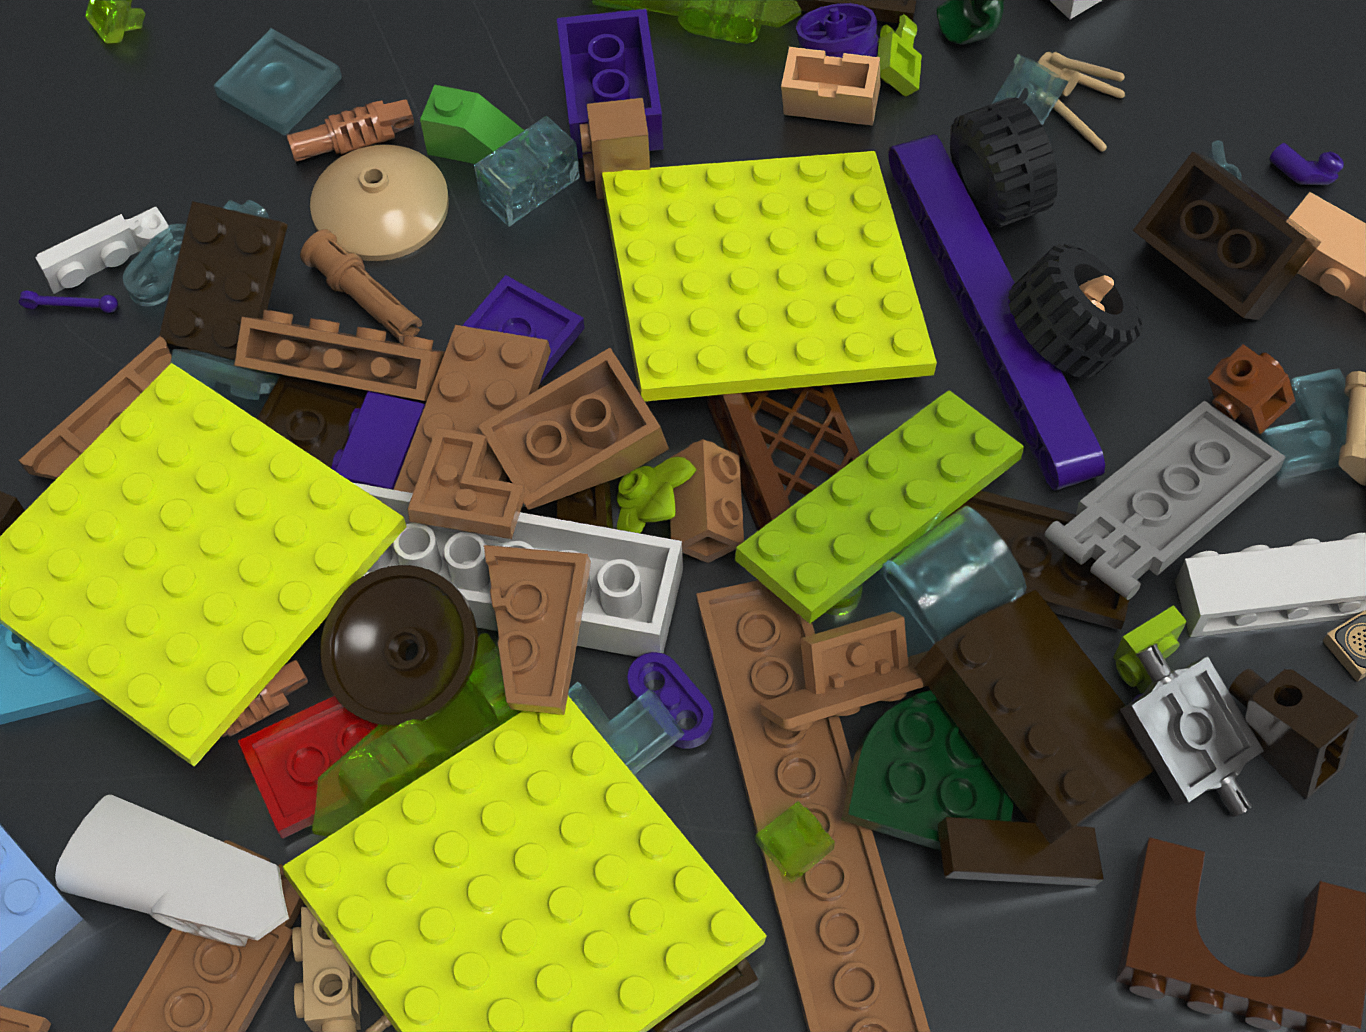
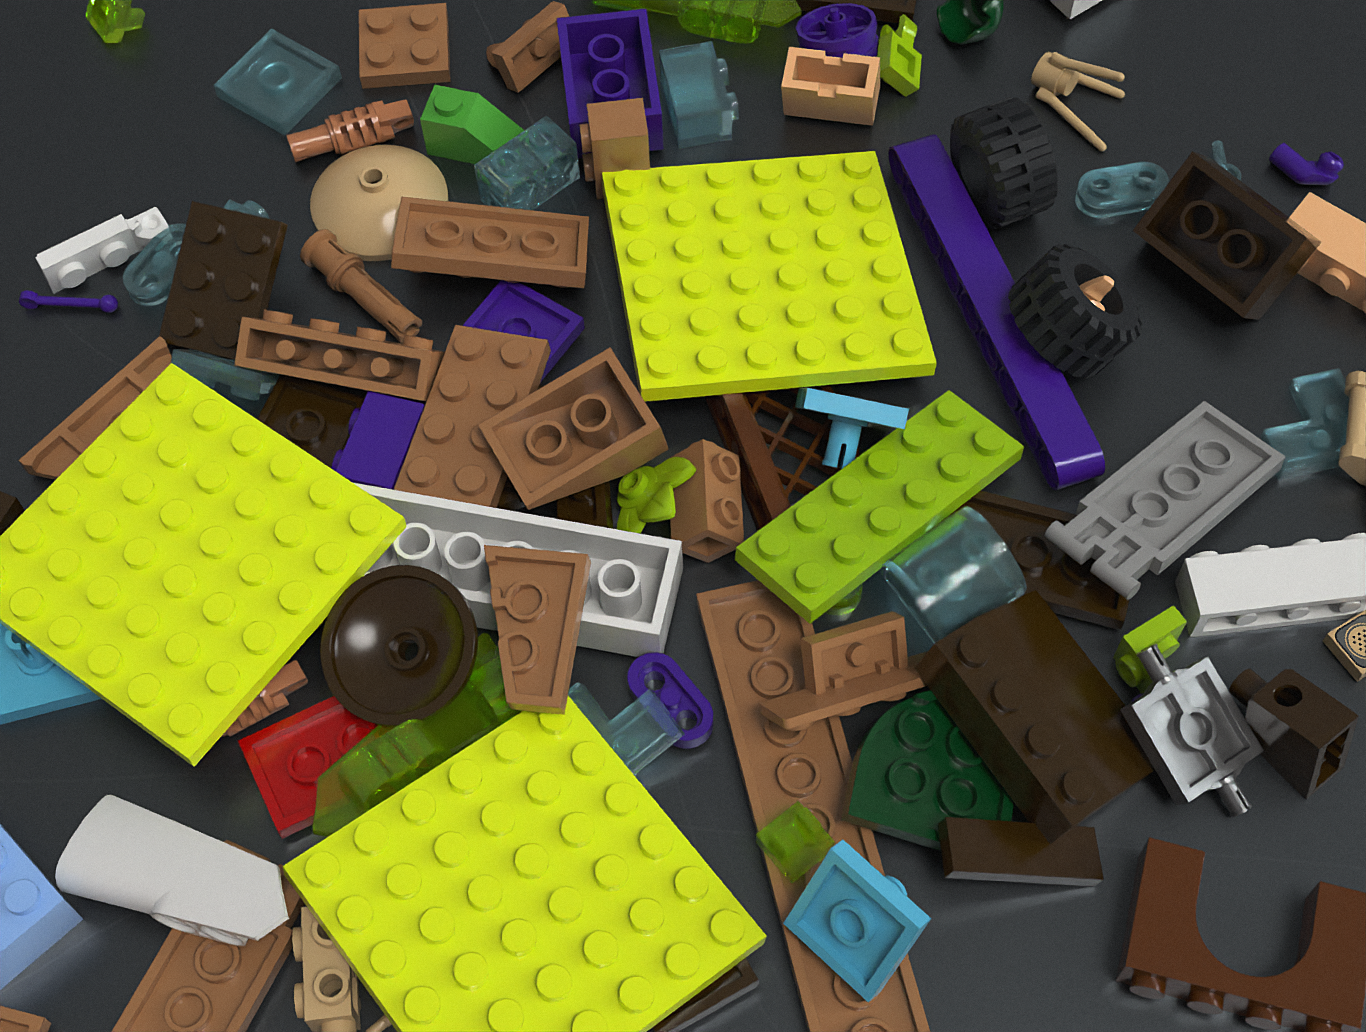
(404, 45): none -> medium nougat plate
(454, 495): medium nougat plate -> none
(491, 242): none -> medium nougat plate
(529, 48): none -> medium nougat tile
(697, 94): none -> clear light blue brick
(847, 418): none -> medium azure tile
(856, 920): none -> medium azure tile
(1042, 85): clear light blue brick -> none
(1124, 191): none -> clear light blue plate
(1251, 388): dark orange brick -> none

